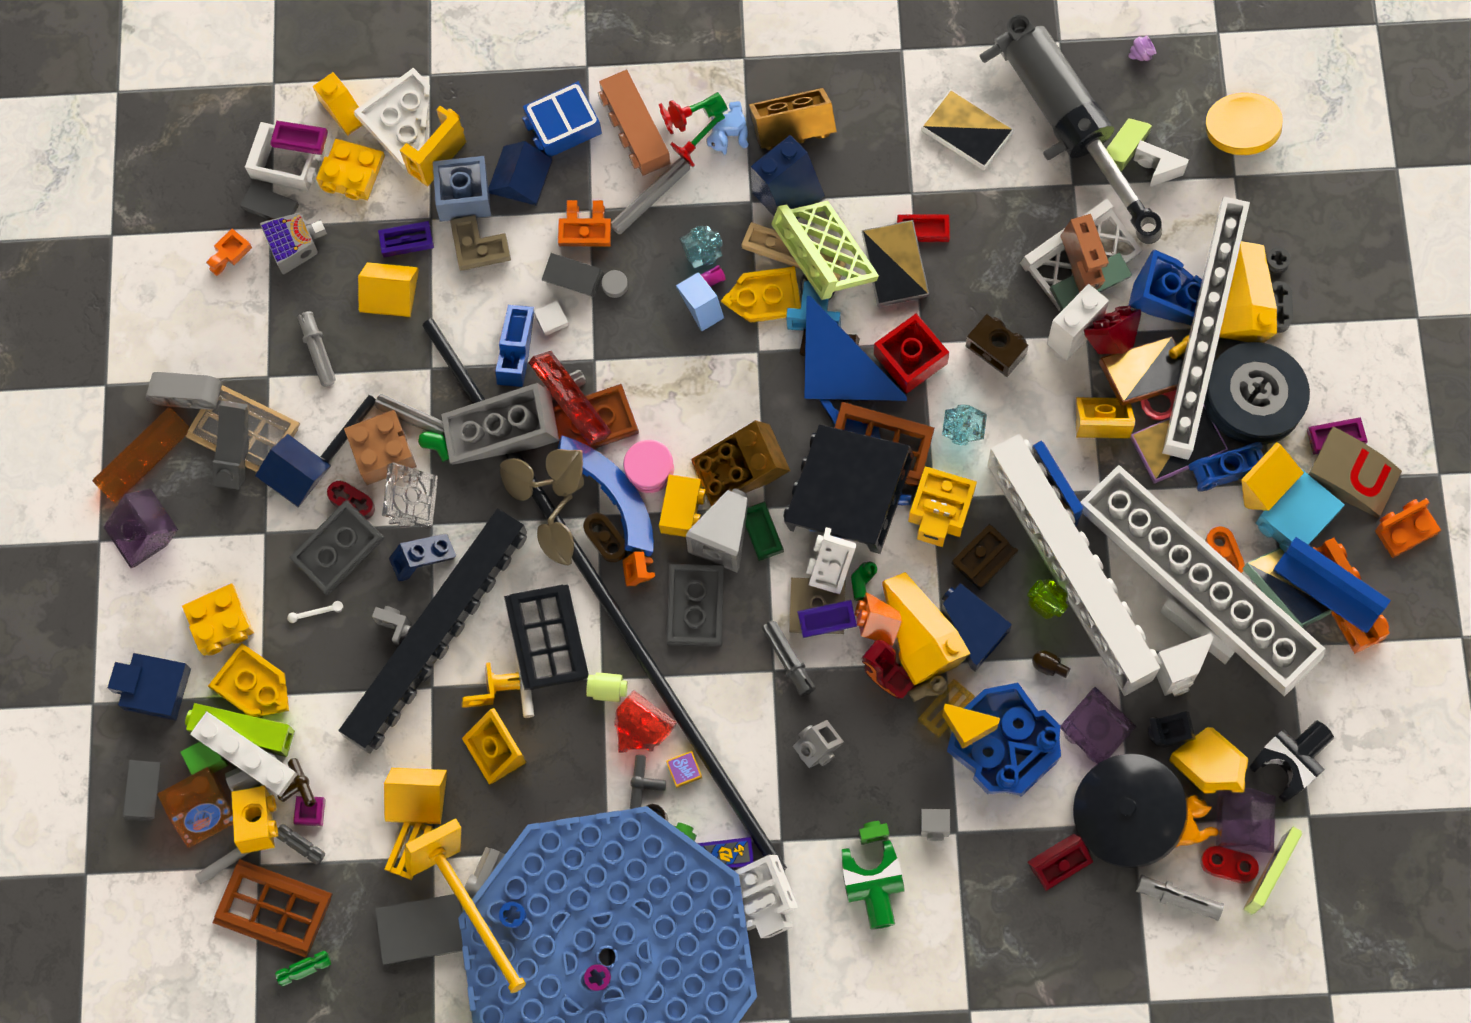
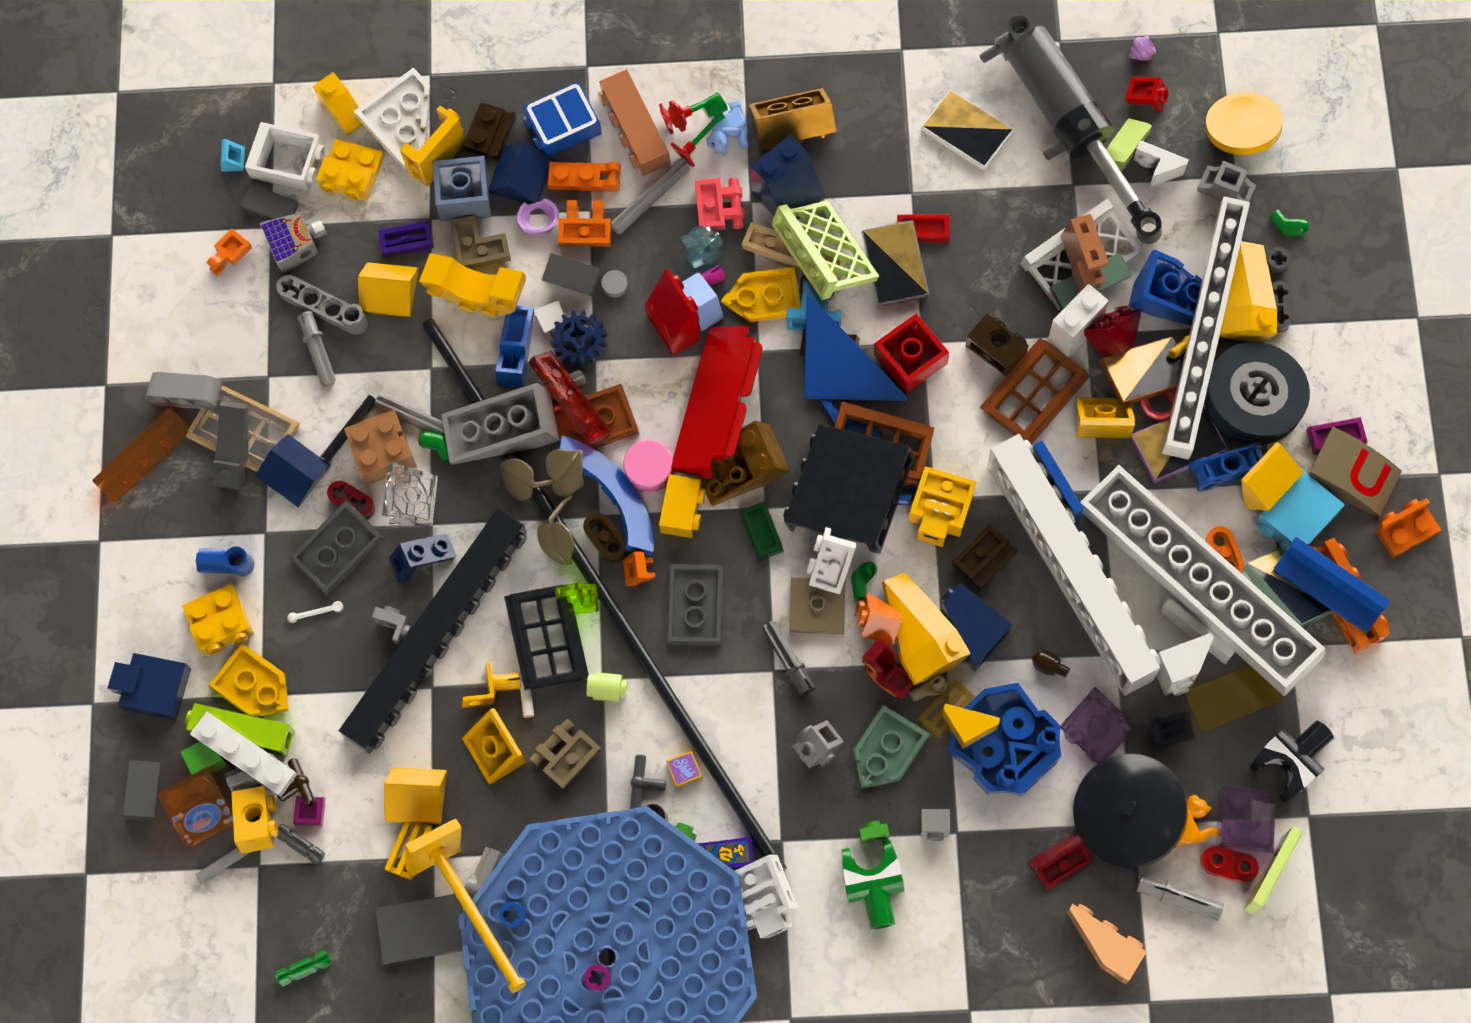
(140, 527): clear purple slope -> none
(223, 561): none -> blue piece
(232, 156): none -> medium azure slope
(264, 933): dark orange piece -> none
(299, 137): magenta tile -> none
(320, 307): none -> light grey beam
(471, 289): none -> yellow brick
(489, 131): none -> dark brown plate
(548, 208): none -> lavender piece
(572, 757): none -> dark tan plate
(581, 595): none -> clear neon green bracket
(584, 176): none -> orange plate
(590, 336): none -> dark blue gear
(641, 724): clear red slope -> none
(673, 313): none -> red slope
(710, 203): none -> coral plate
(715, 405): none -> red slope
(721, 531): slope -> none
(827, 618): dark purple tile -> none
(887, 748): none -> sand green tile
(964, 424): clear light blue brick -> none
(1035, 391): none -> dark orange piece
(1048, 598): clear neon green head -> none
(1110, 949): none -> light nougat slope
(1147, 92): none -> red bracket
(1211, 762): yellow tile -> none
(1227, 182): none -> light grey brick
(1231, 698): none -> clear yellow piece
(1289, 227): none -> green arm

